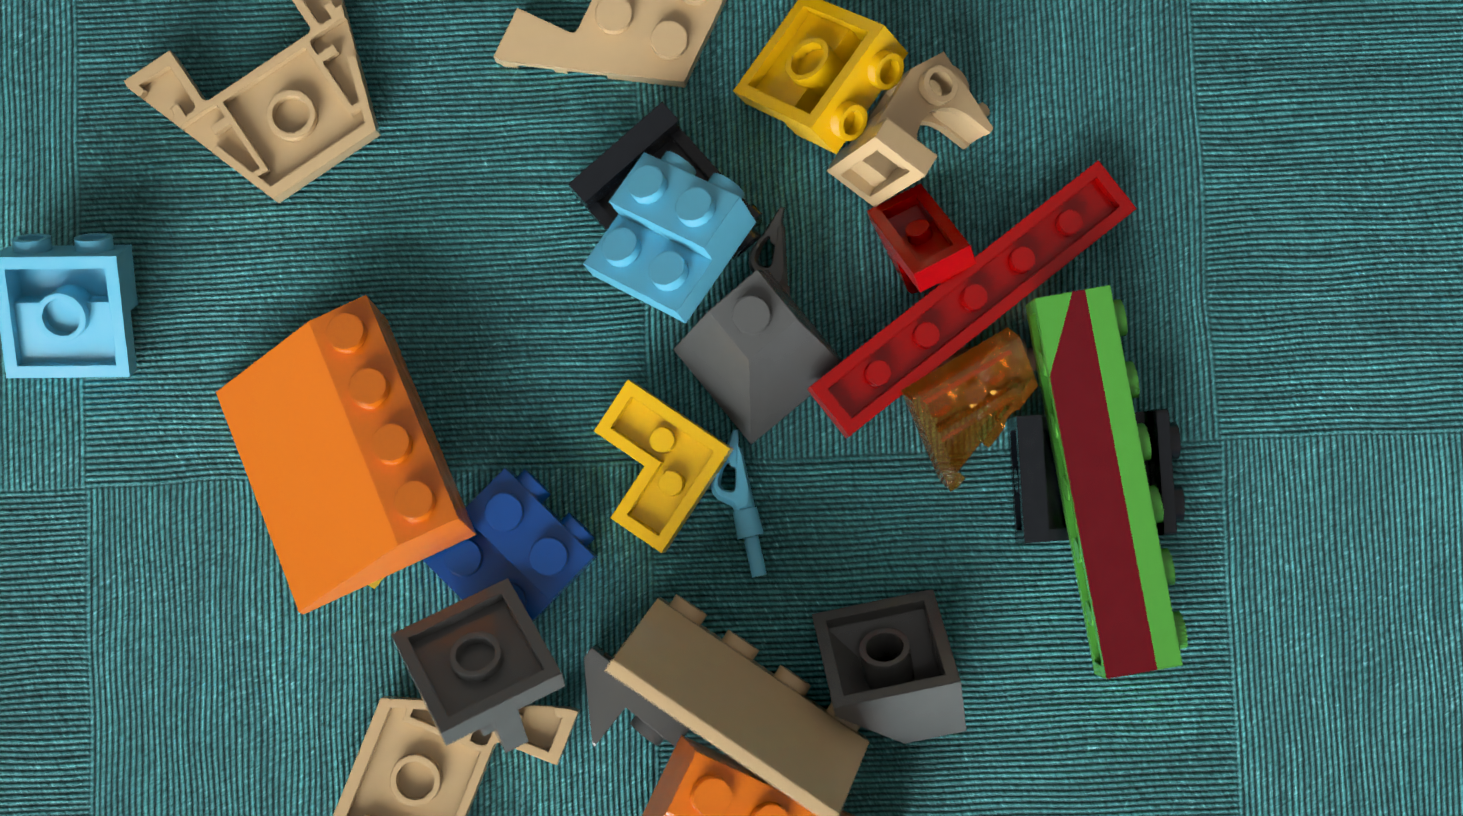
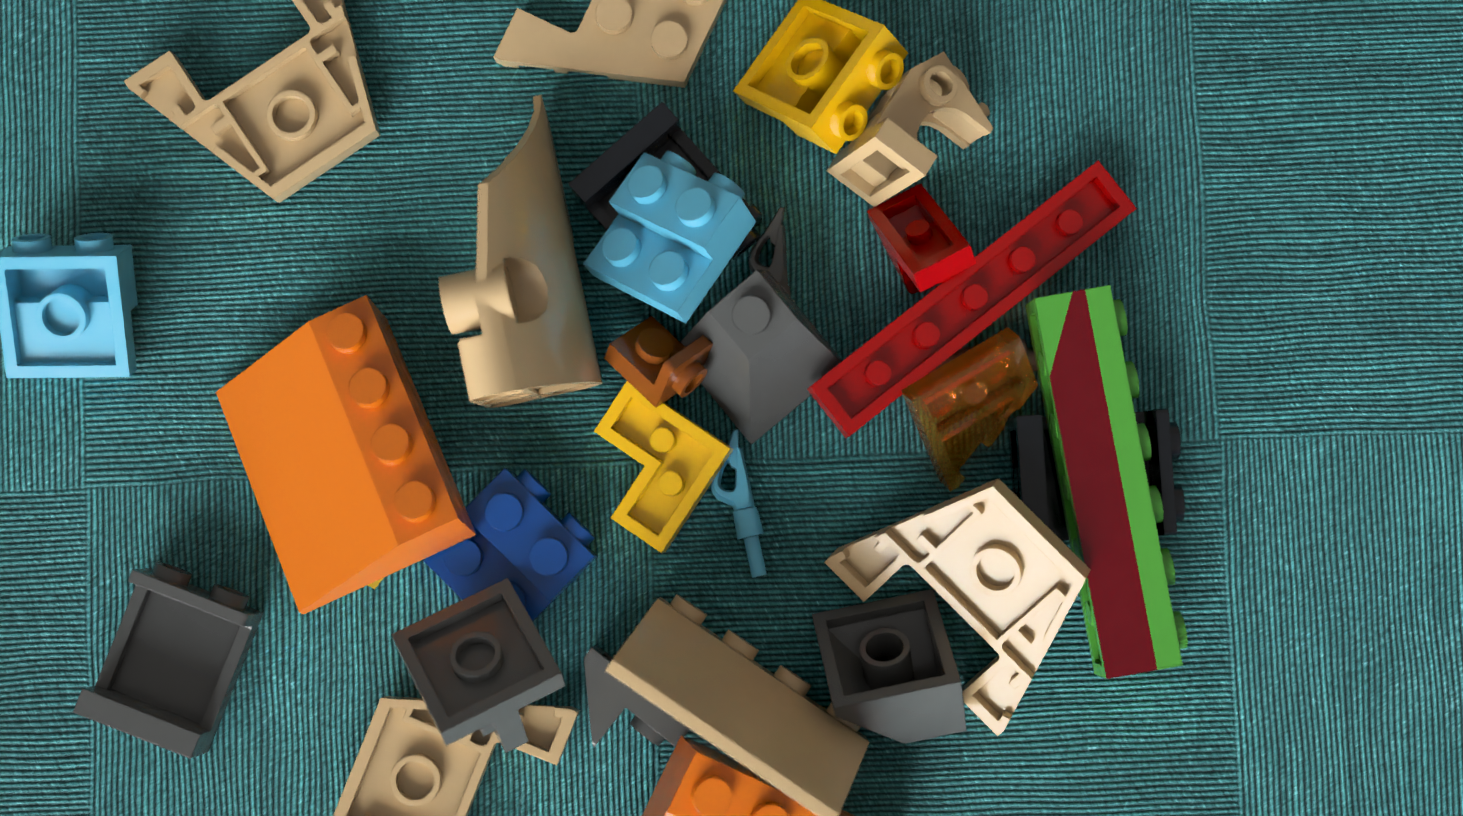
(172, 661): none -> dark grey panel
(523, 285): none -> tan panel
(658, 362): none -> dark orange bracket
(993, 569): none -> wing

